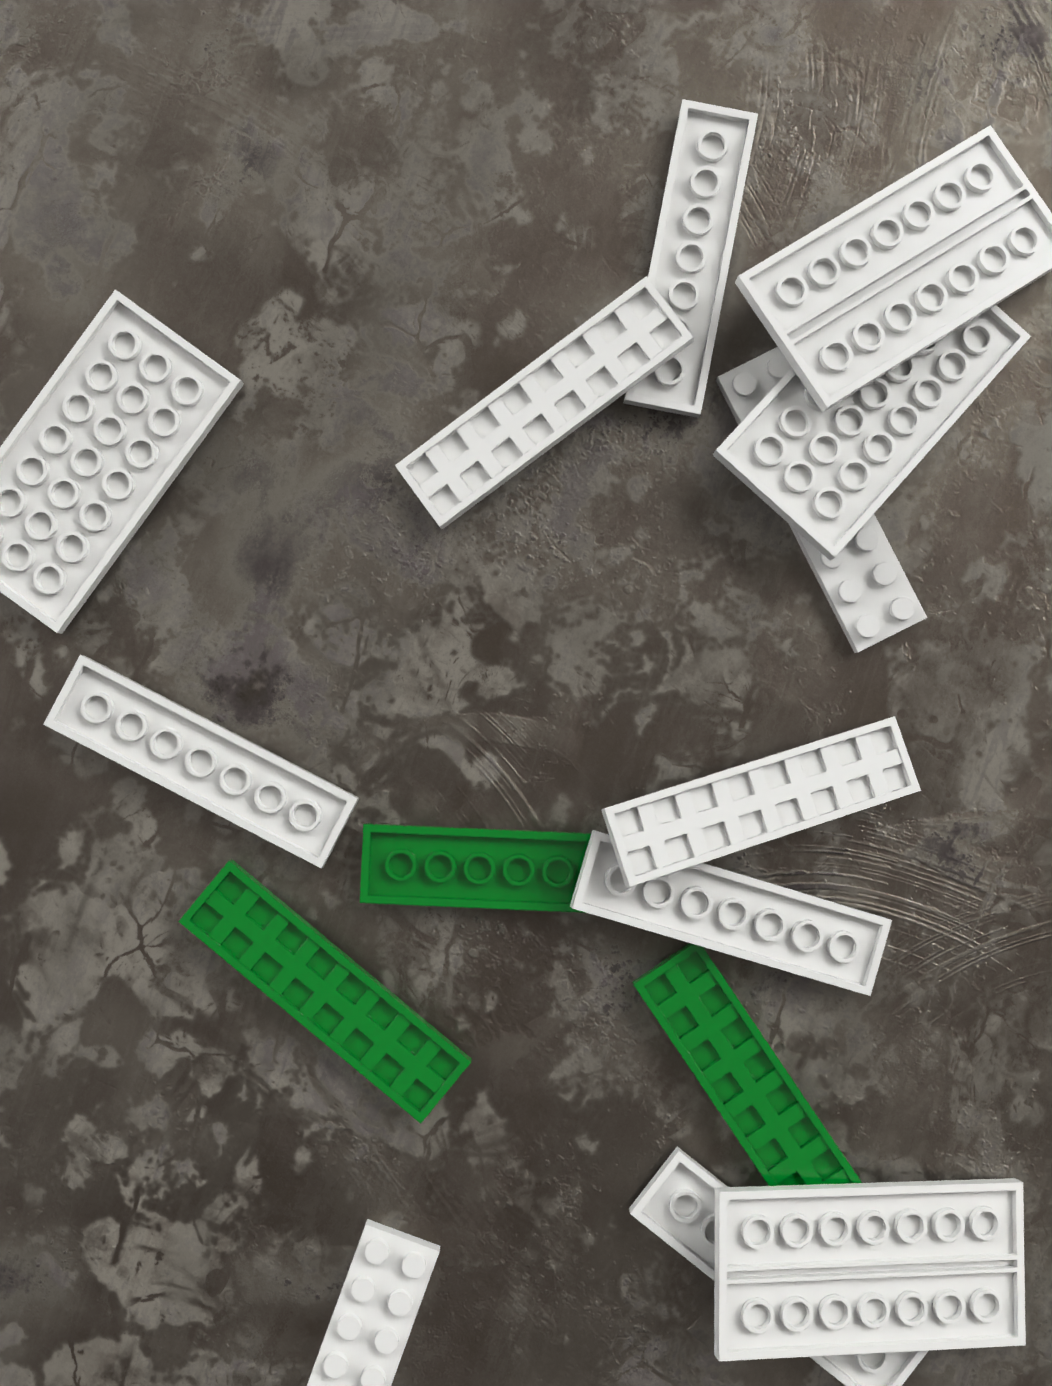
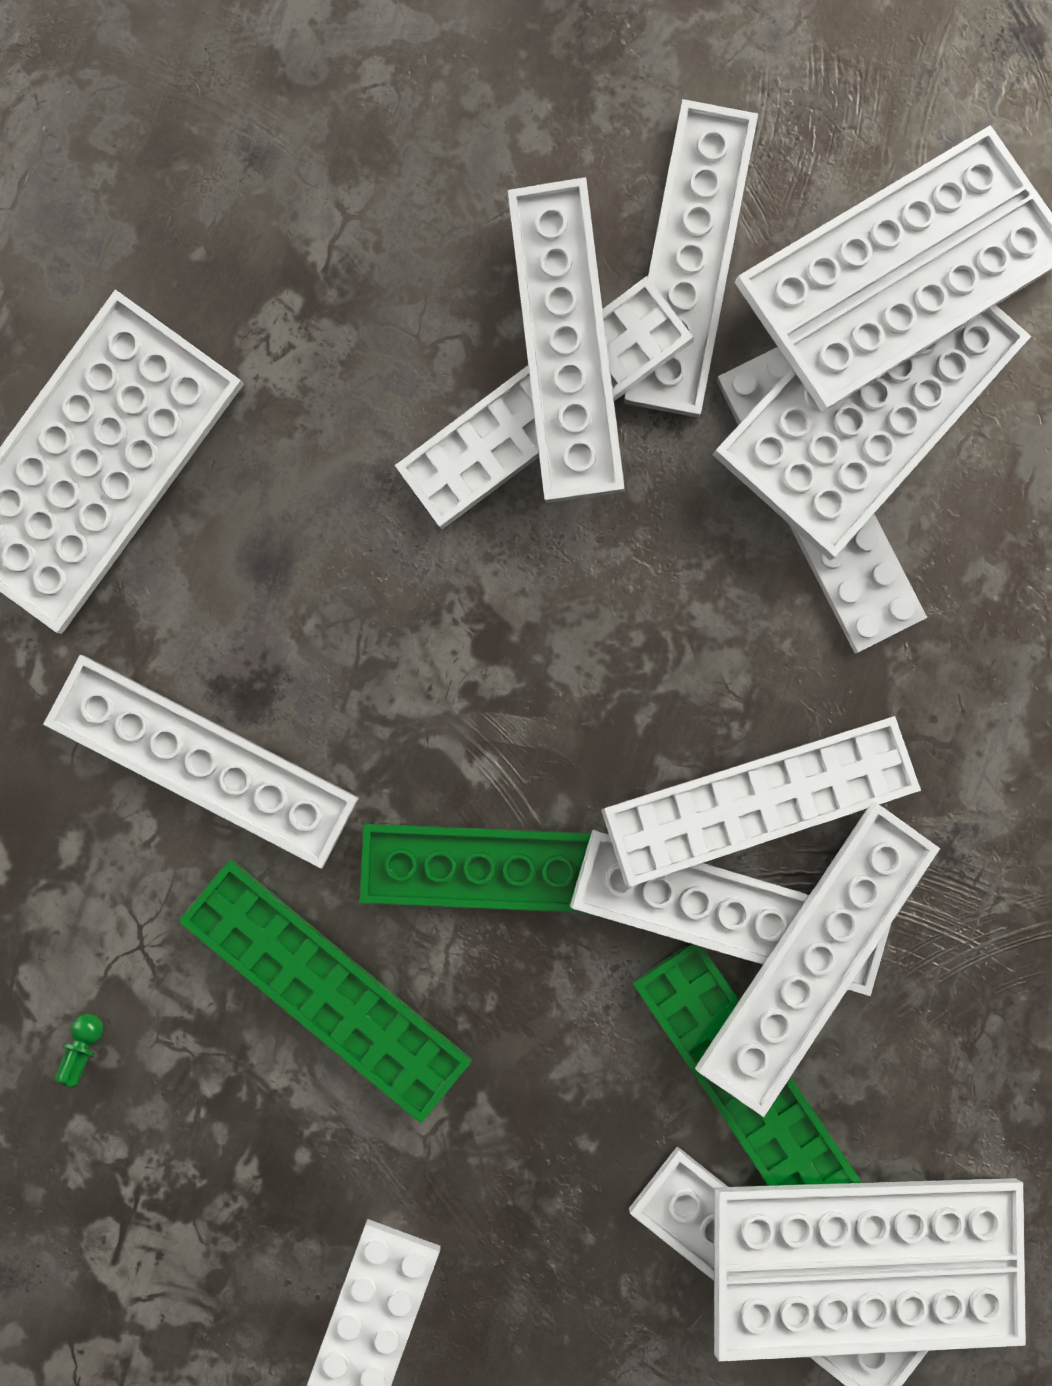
(85, 1031): none -> green axle
(566, 341): none -> white plate
(817, 959): none -> white plate

